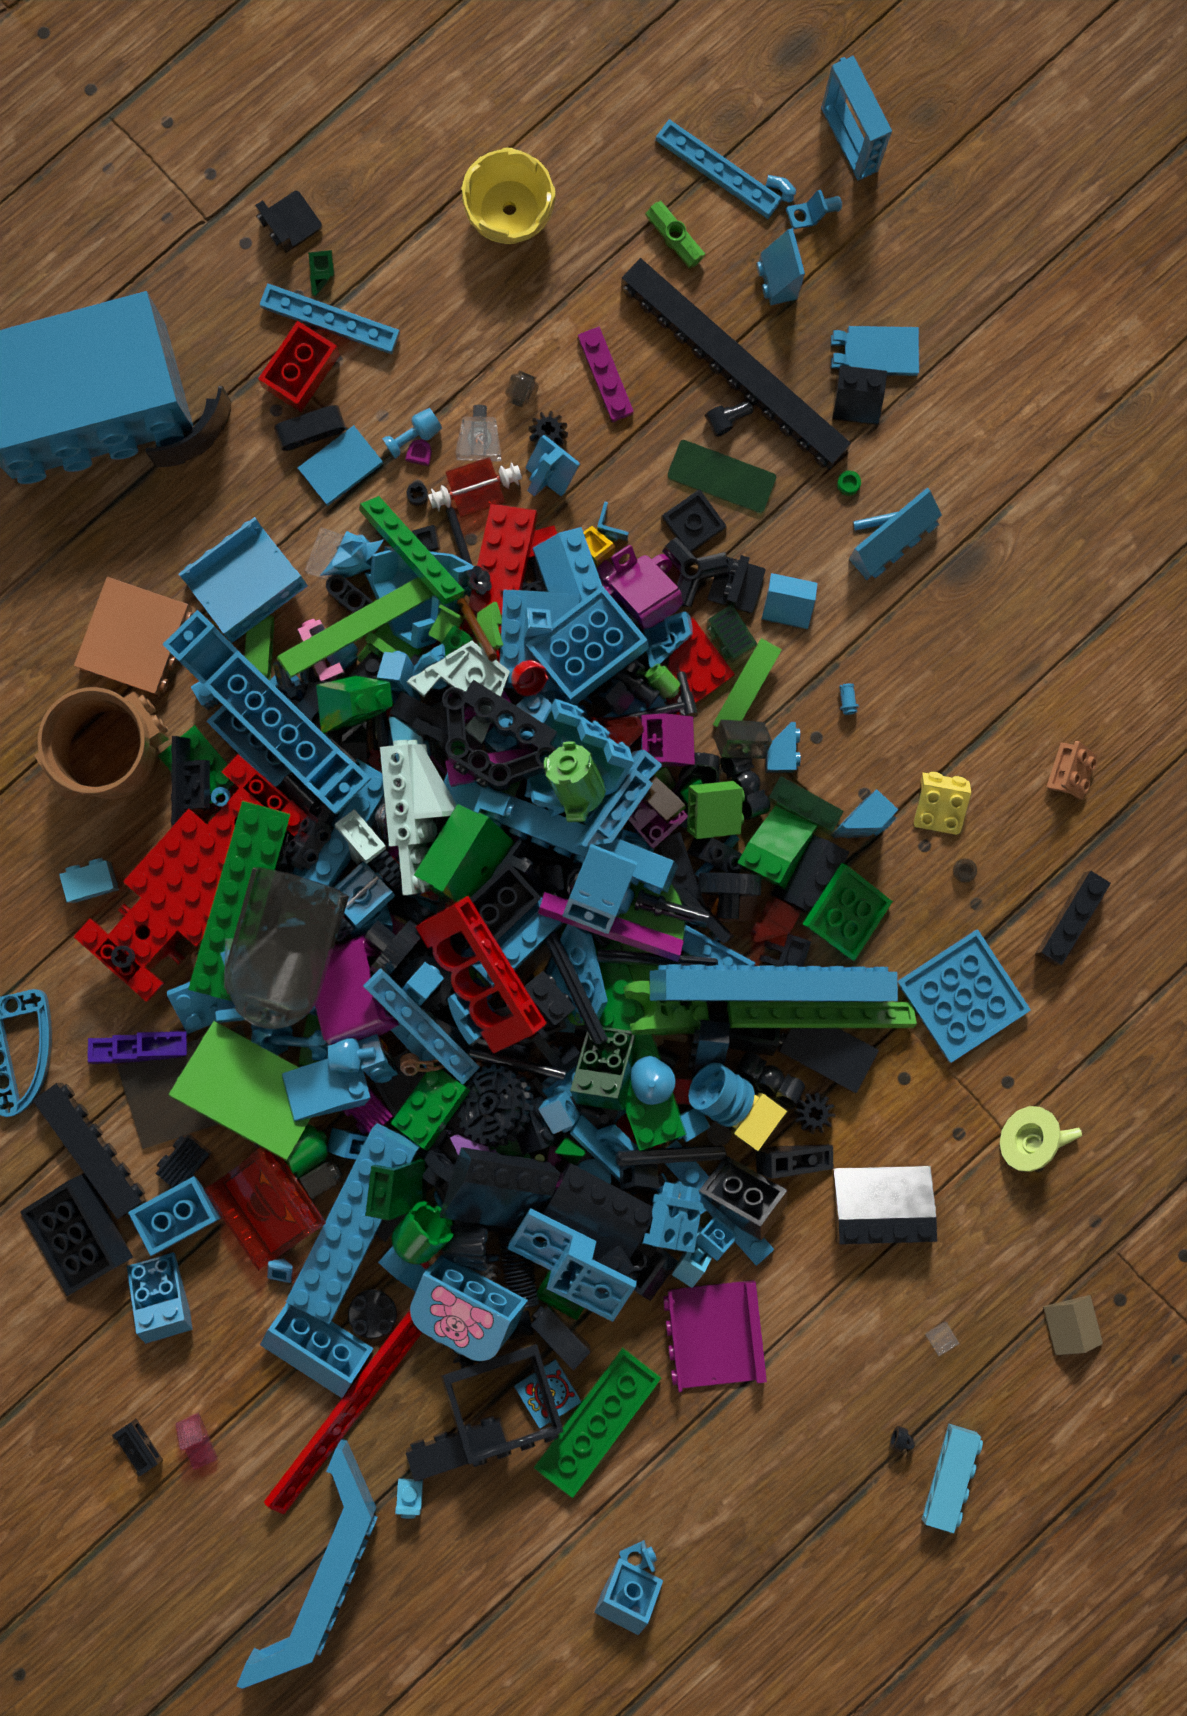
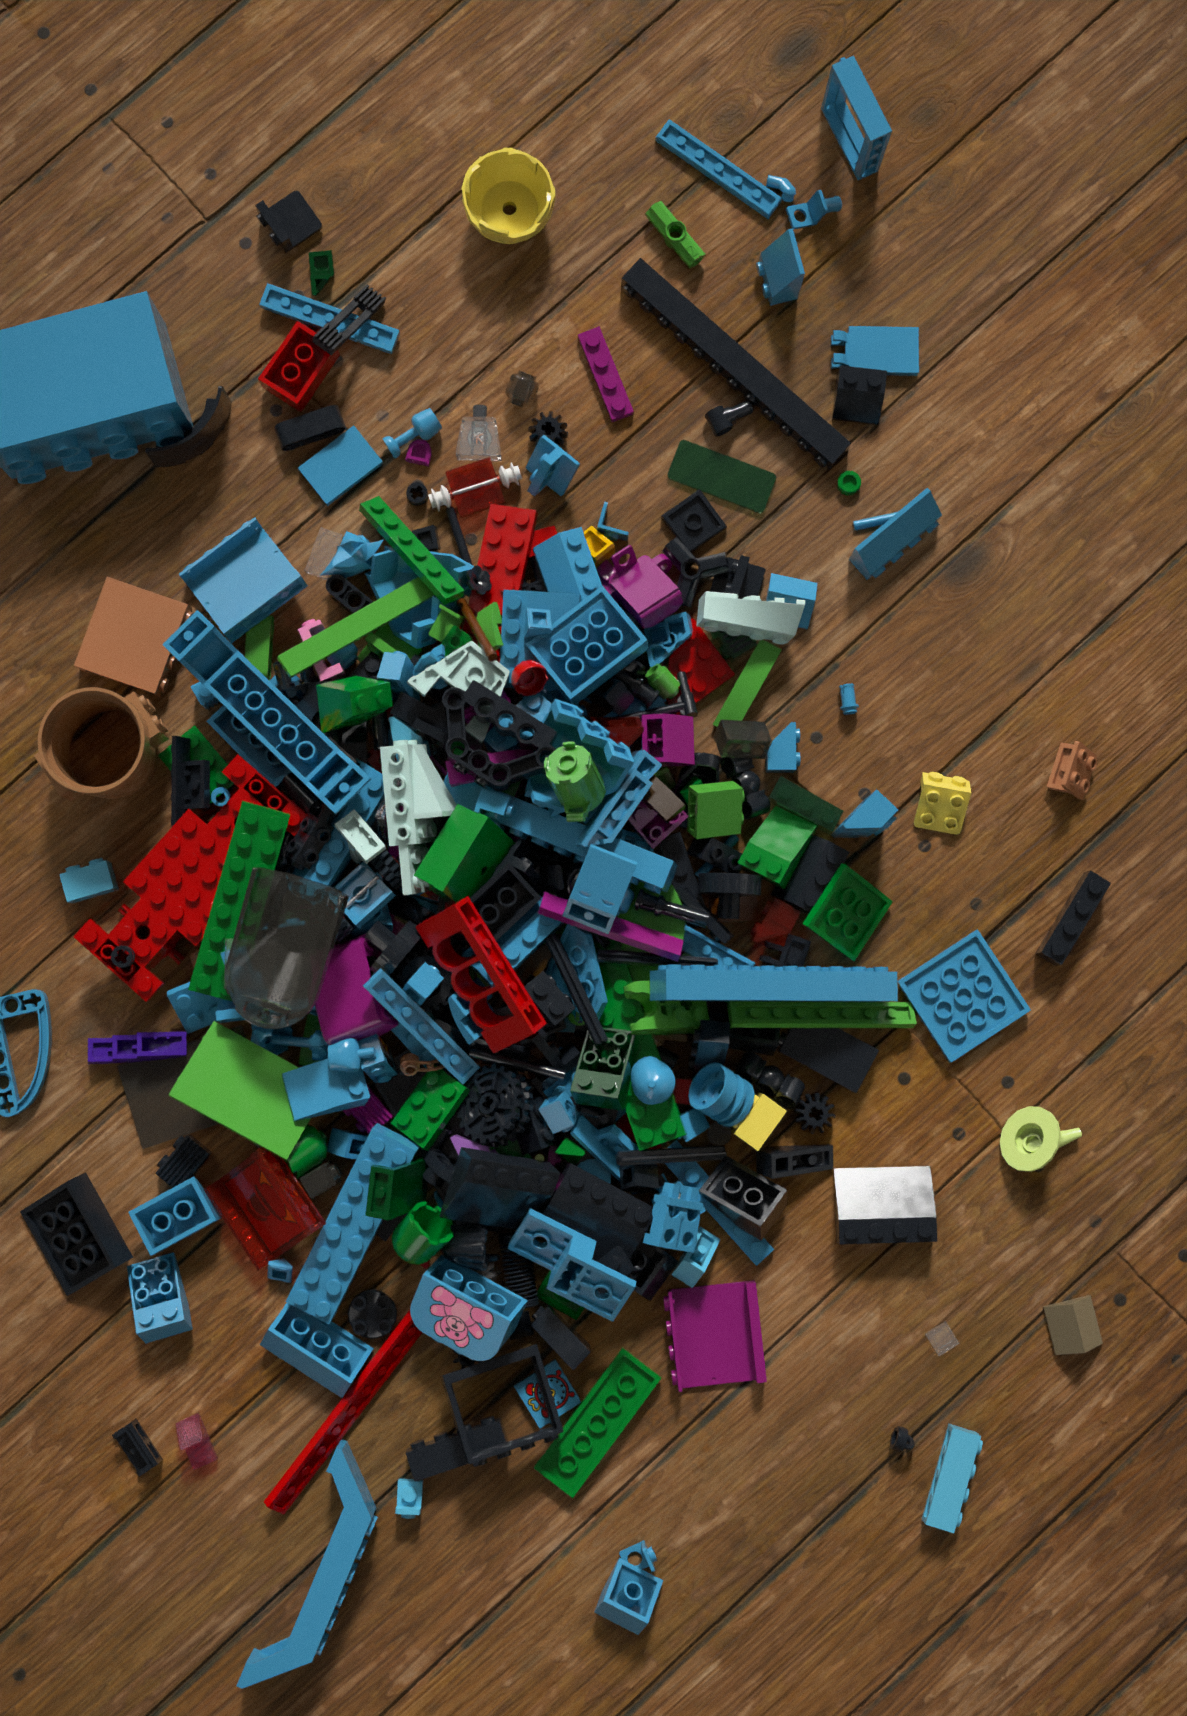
(90, 1150): black brick -> none
(328, 335): none -> black container
(404, 1272): dark azure slope -> none
(716, 1238): dark azure piece -> none
(749, 616): none -> light aqua wedge
(965, 870): clear smoke plate -> none

